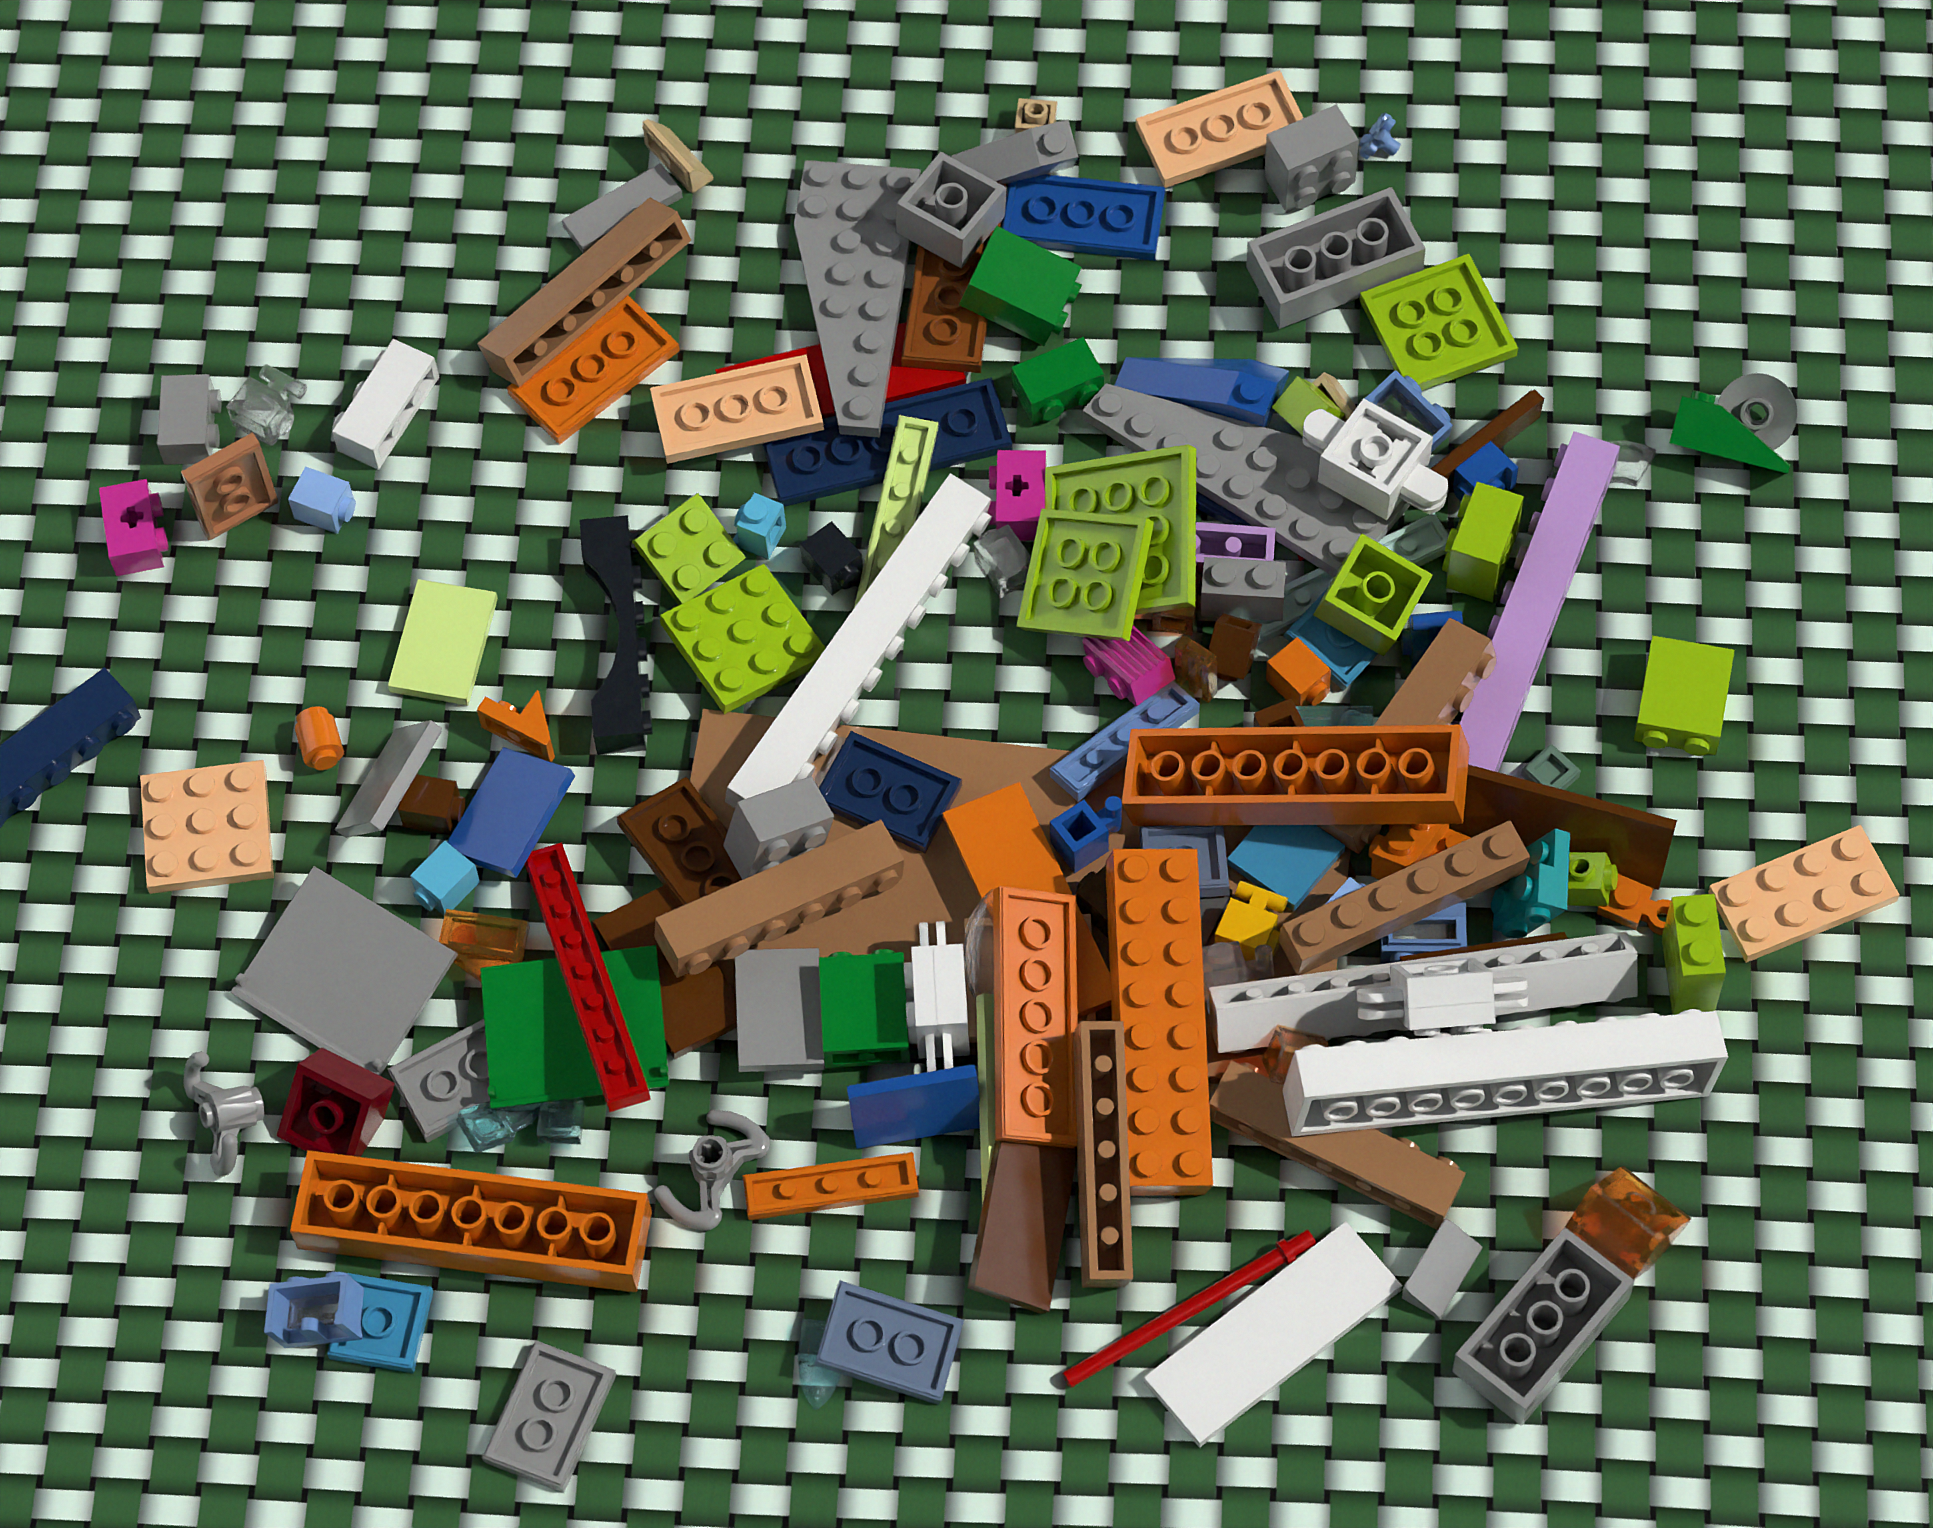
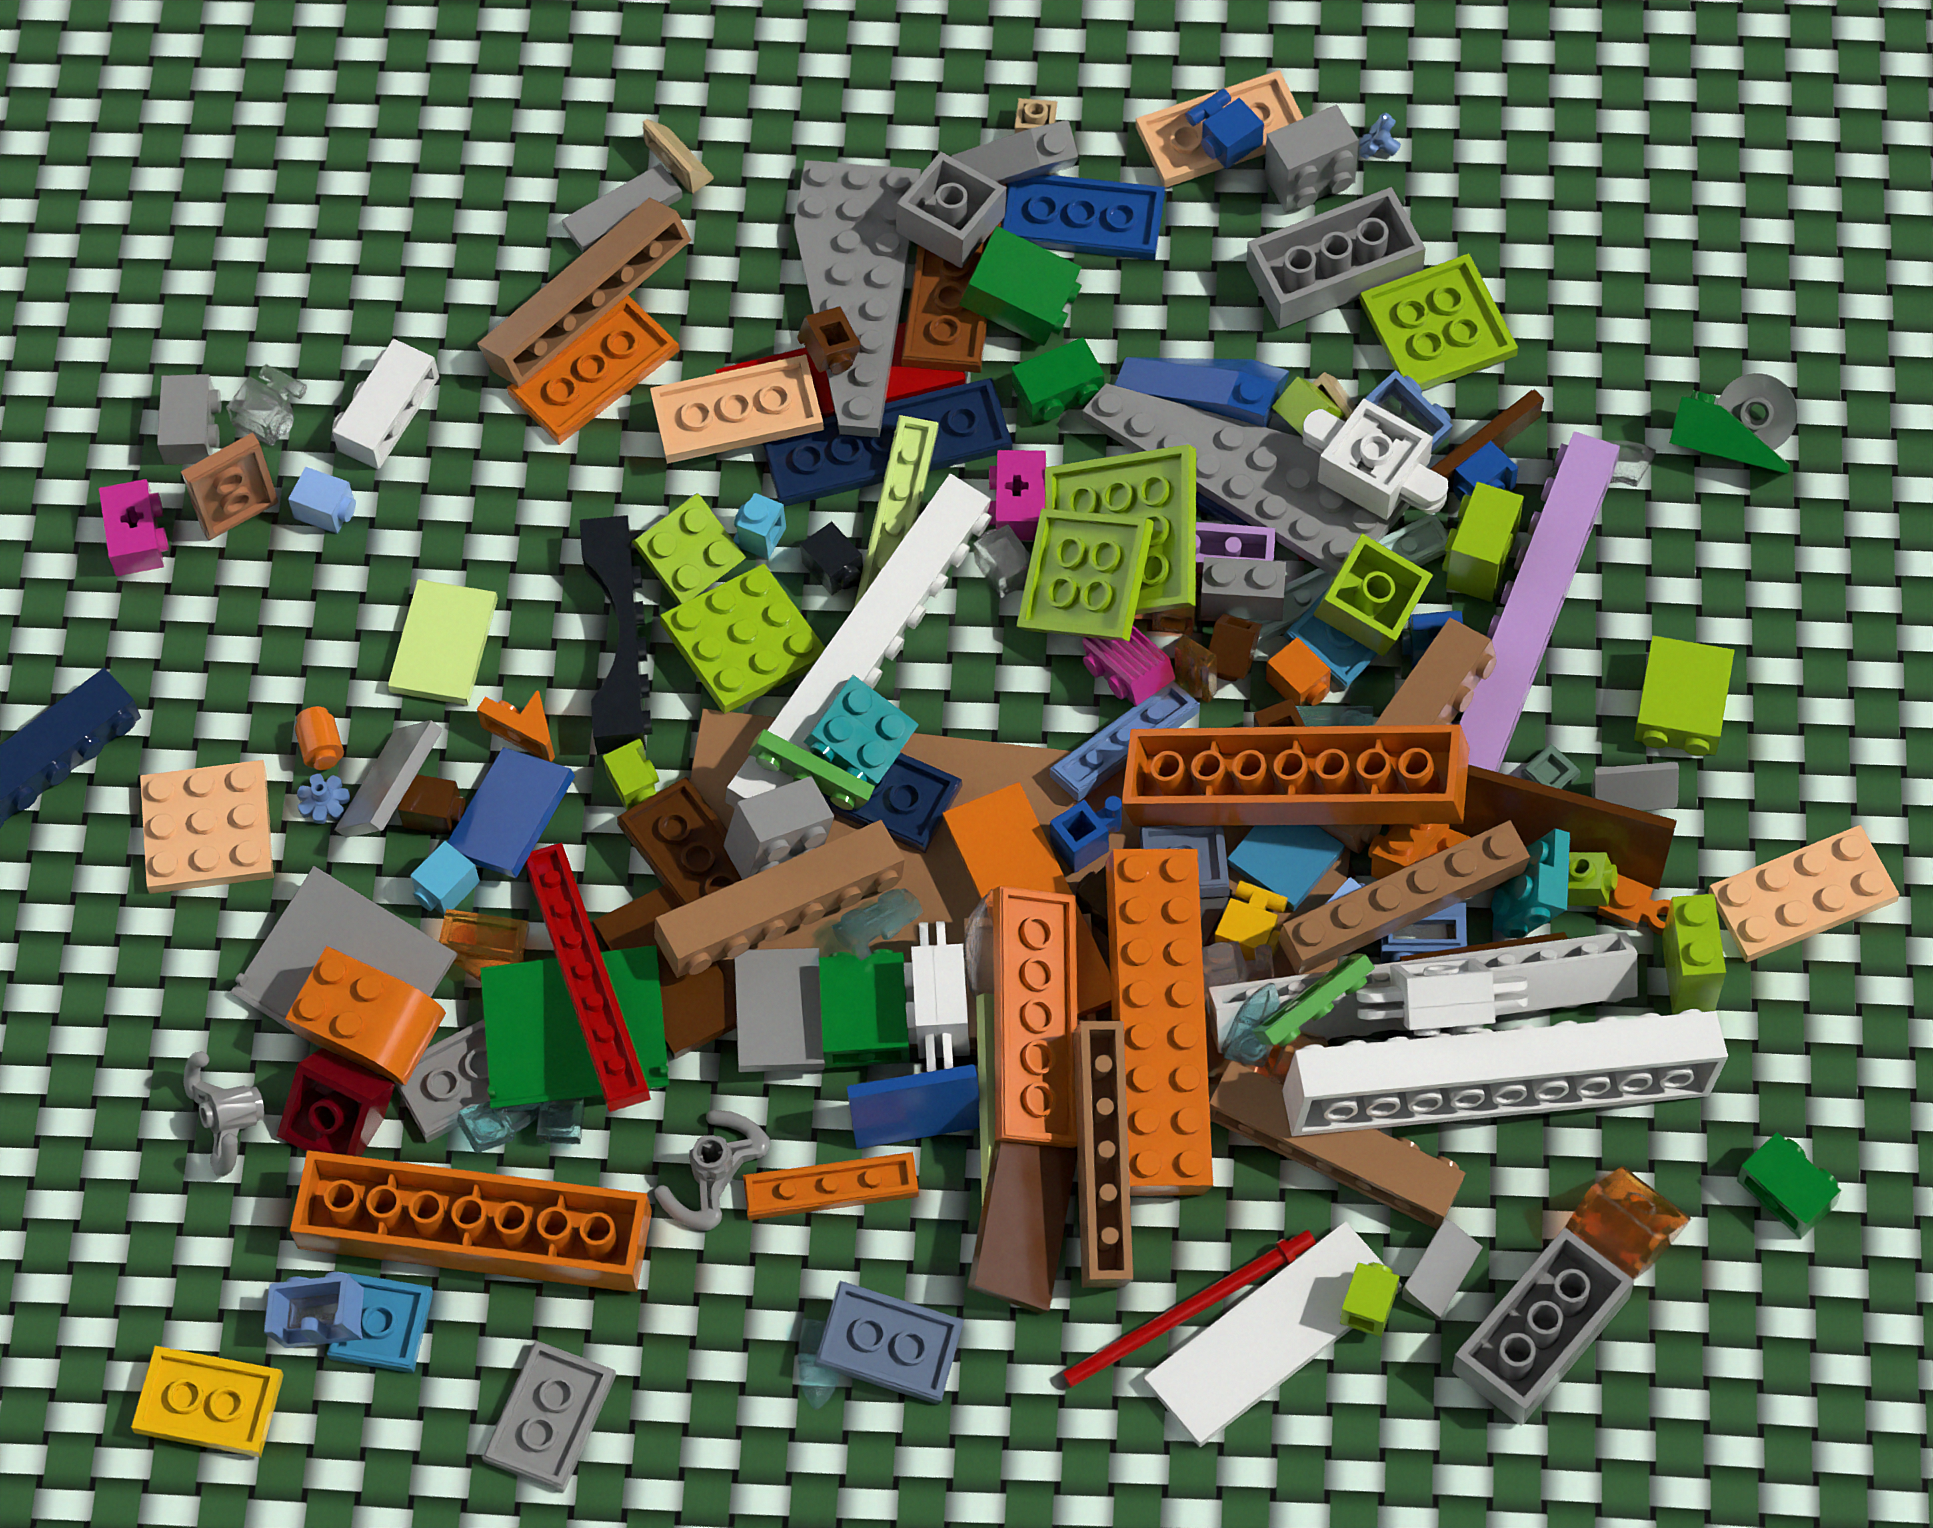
(207, 1401): none -> yellow plate
(322, 798): none -> medium blue plant
(365, 1015): none -> orange brick
(631, 774): none -> lime brick
(779, 754): none -> bright green plate
(829, 340): none -> reddish brown brick
(861, 732): none -> teal plate
(883, 918): none -> clear light blue wing
(1227, 131): none -> blue brick
(1241, 1042): none -> clear light blue plate
(1314, 1001): none -> bright green plate
(1369, 1298): none -> lime brick
(1638, 786): none -> light grey slope
(1789, 1184): none -> green brick

